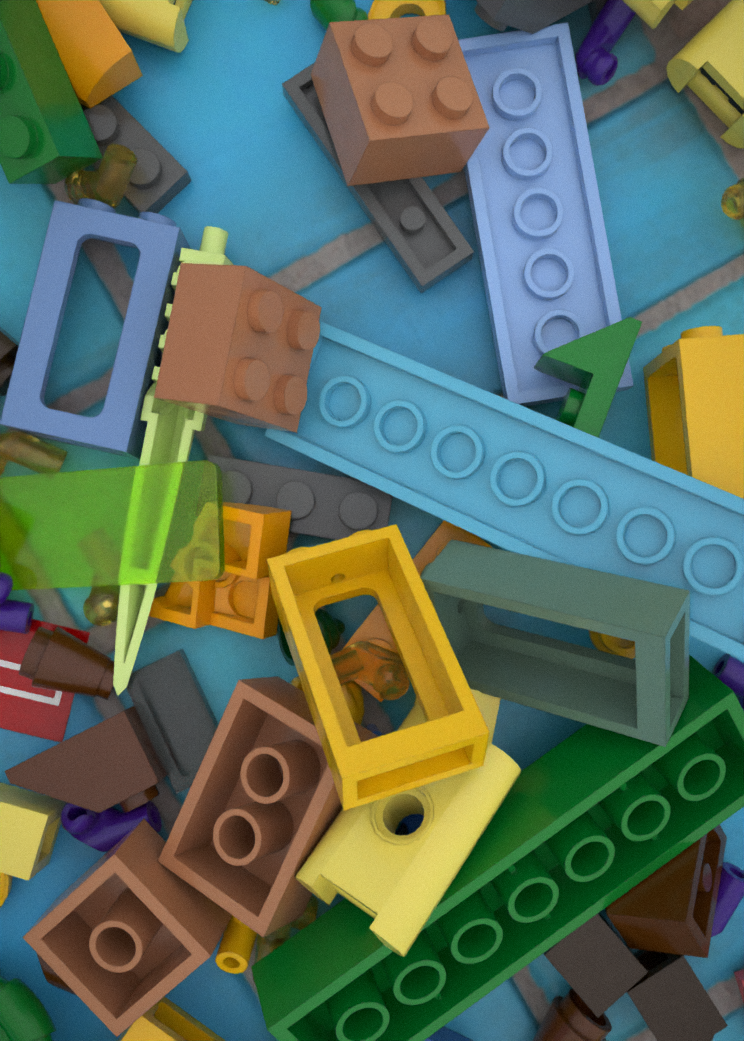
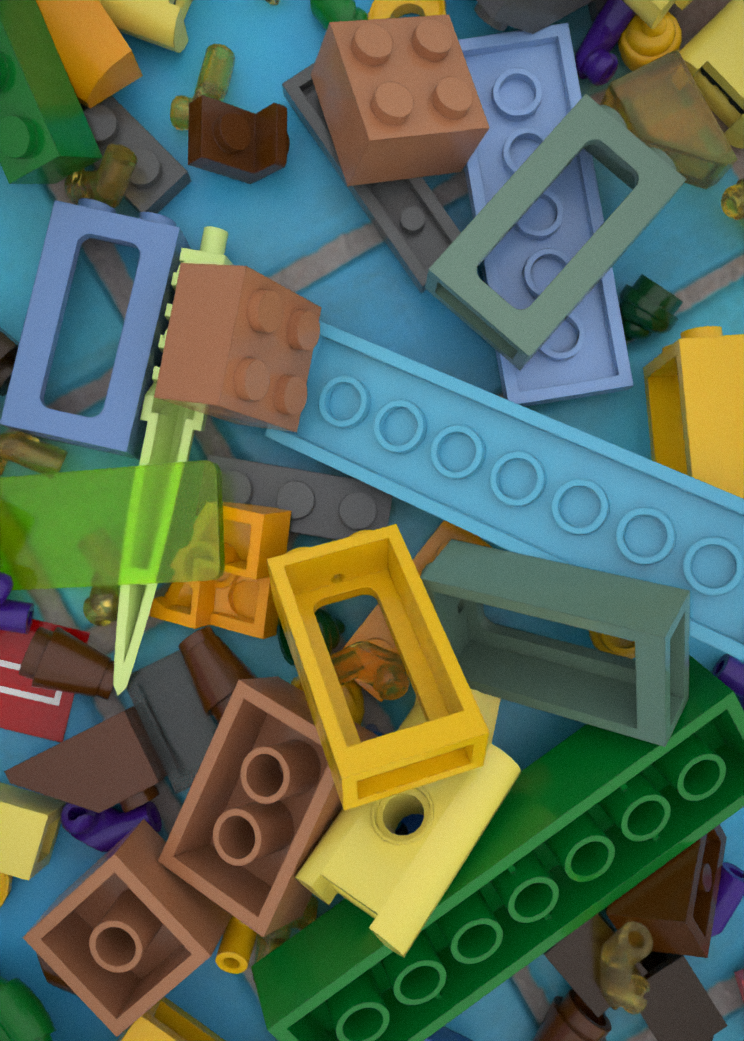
(211, 82): none -> clear yellow arm
(213, 670): none -> reddish brown cone
(236, 140): none -> reddish brown bracket
(522, 332): none -> sand green piece
(596, 367): green slope -> none
(618, 958): none -> clear yellow arm
(643, 45): none -> yellow plate
(647, 309): none -> dark green plate
(671, 114): none -> clear yellow slope

